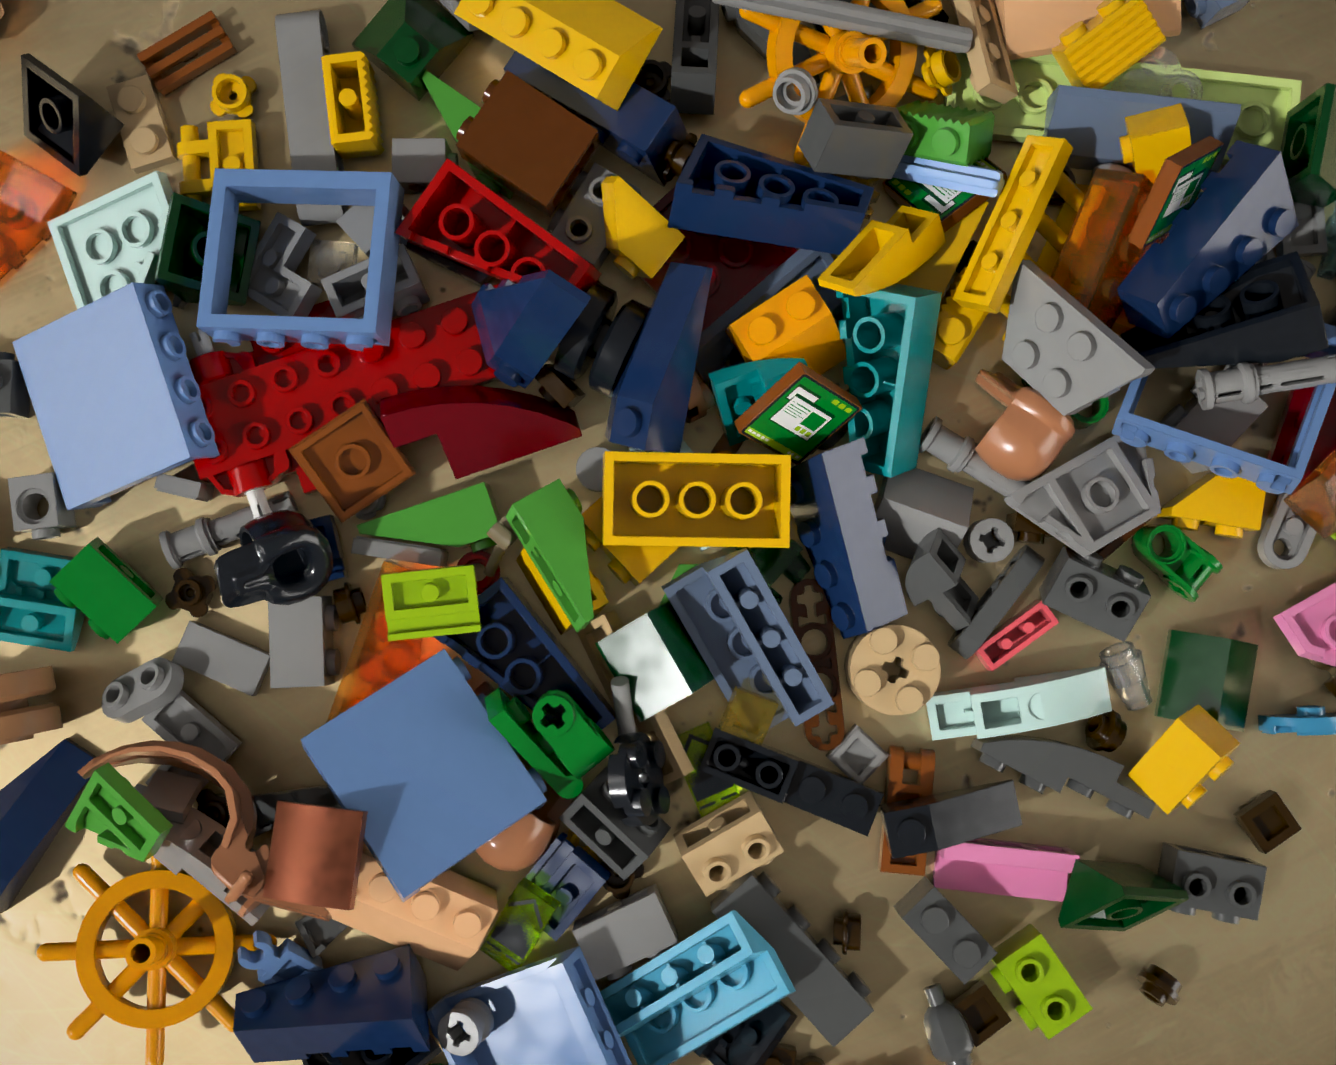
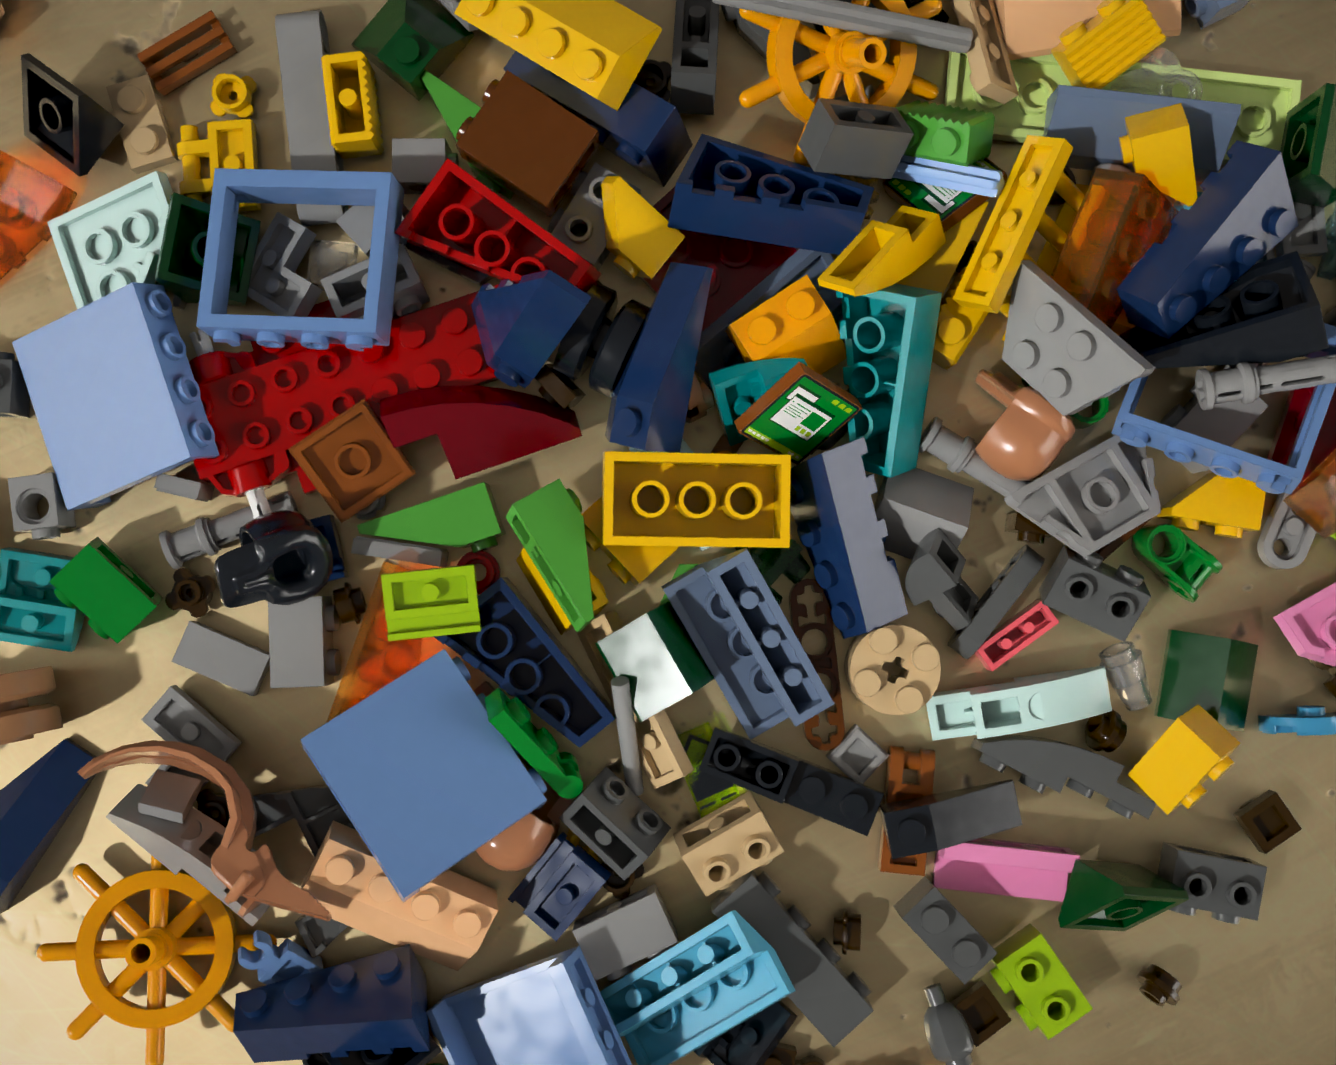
(119, 815): bright green wing -> none
(142, 690): light grey plate -> none
(315, 855): copper slope -> none
(476, 1021): light grey wheel -> none
(504, 537): dark tan hand -> none
(520, 925): clear neon green tile -> none
(576, 739): green piece -> none
(590, 468): light grey tile -> none
(637, 779): black plate -> none
(678, 155): dark brown plate -> none
(748, 715): clear yellow tile -> none
(785, 95): light grey plate -> none
(941, 69): yellow plate -> none
(979, 540): light grey wheel -> none
(1174, 190): tile -> none

